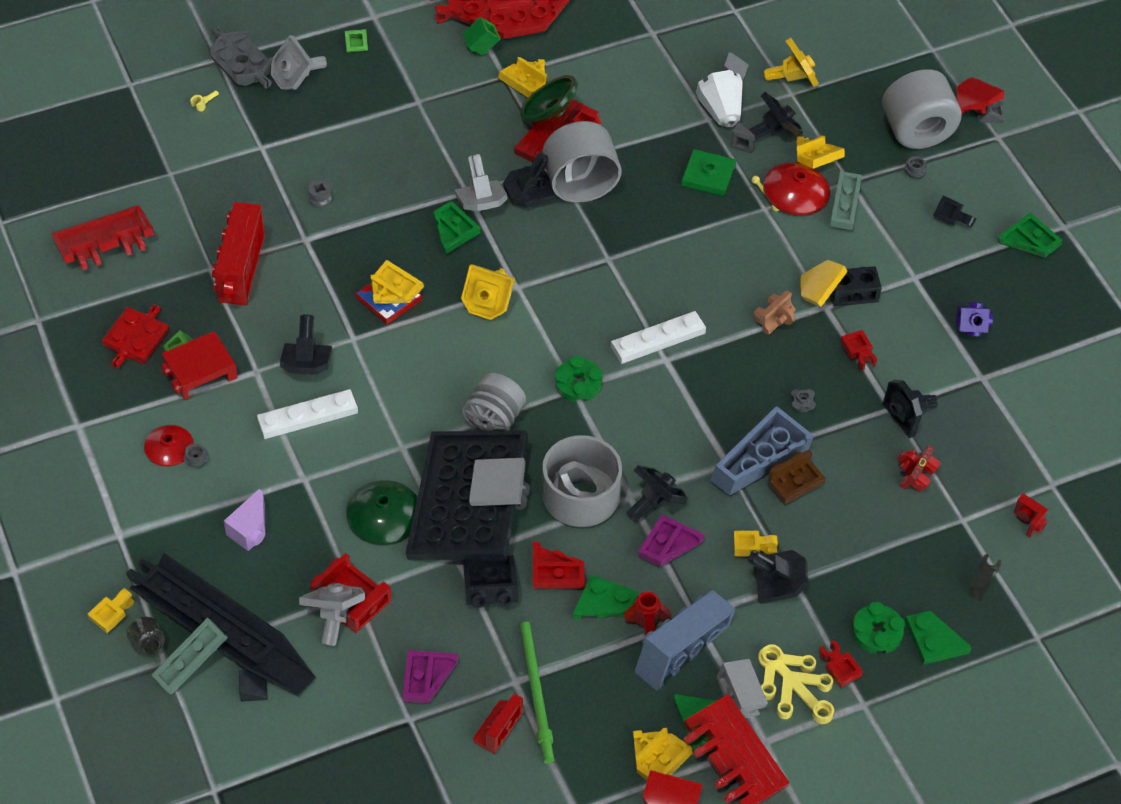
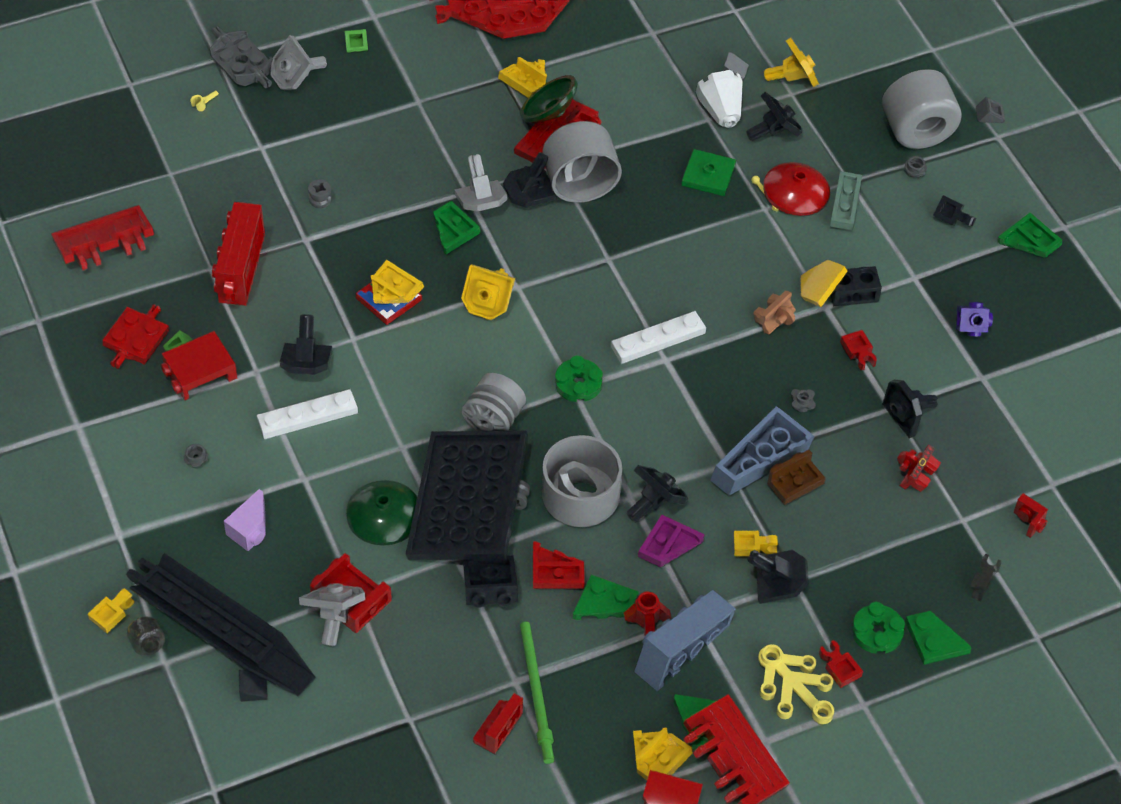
(167, 453): red dish -> none
(189, 656): sand green plate -> none
(426, 674): magenta wing -> none
(481, 36): green brick -> none
(497, 481): light grey tile -> none
(742, 685): light grey hinge -> none
(743, 138): dark grey slope -> none
(817, 153): yellow slope -> none
(976, 95): red slope -> none

